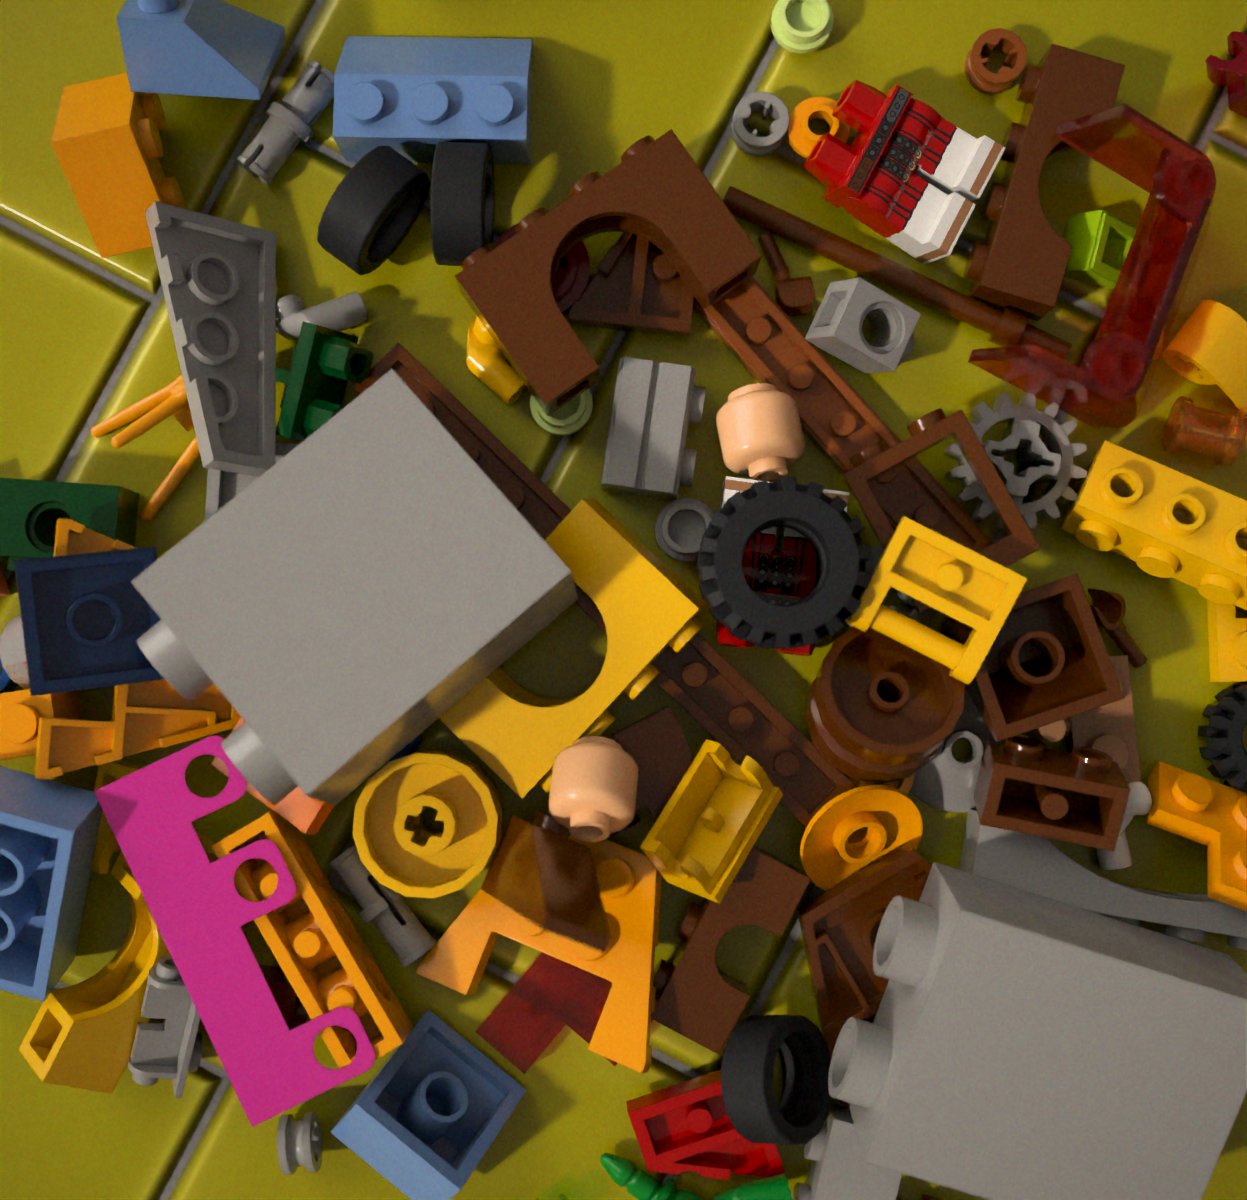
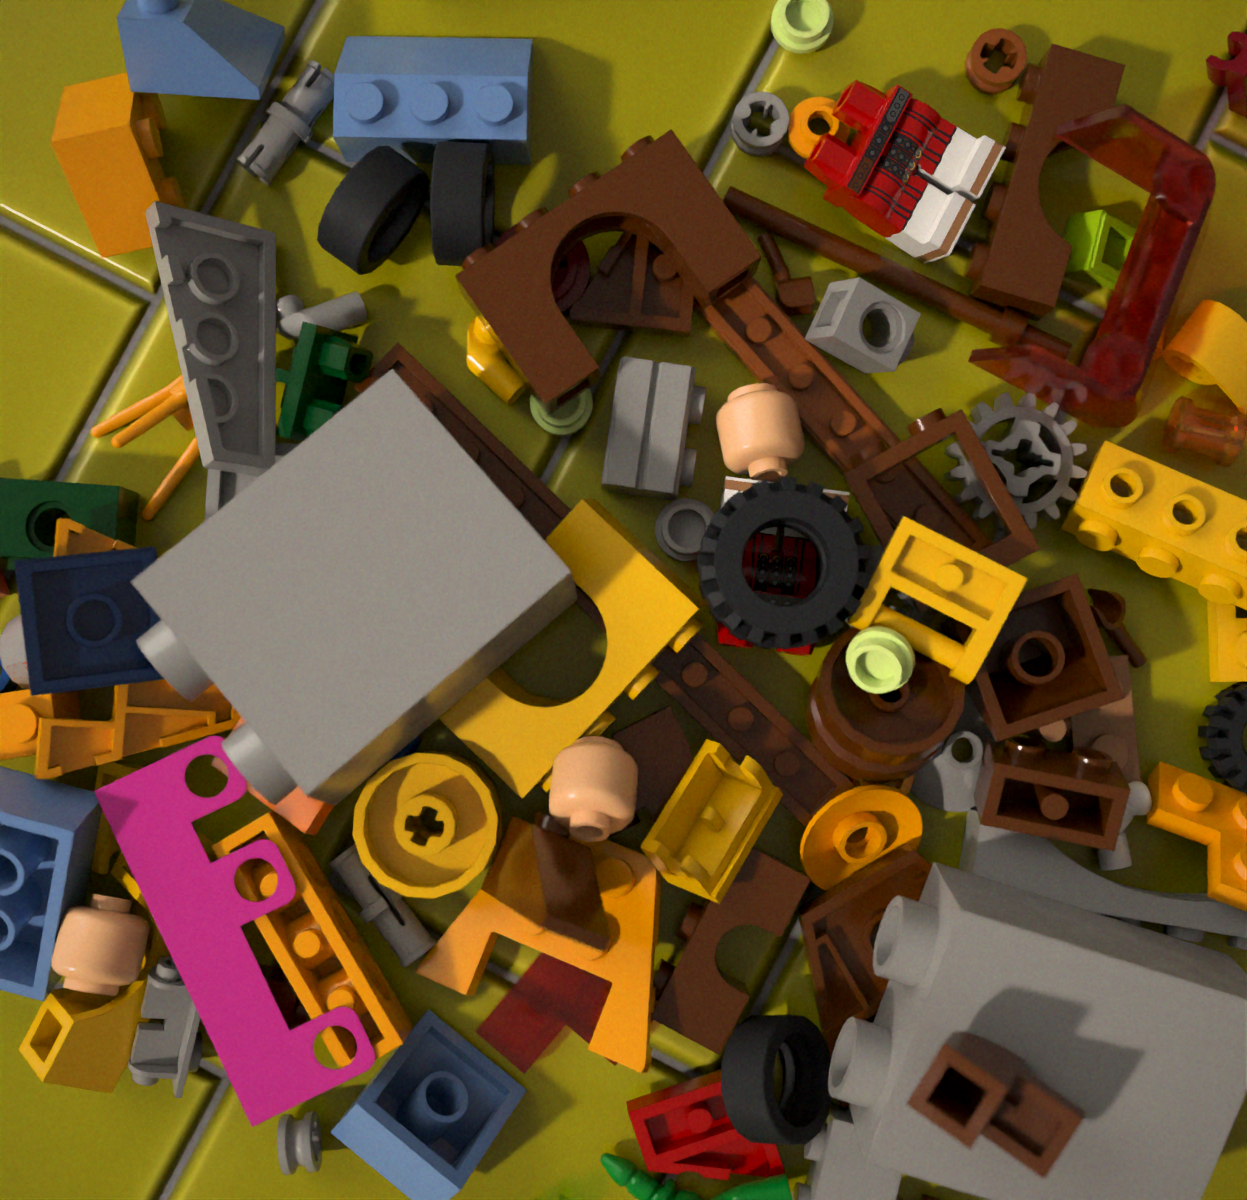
(100, 945): none -> light nougat head
(880, 660): none -> yellowish green plate
(985, 1091): none -> reddish brown brick

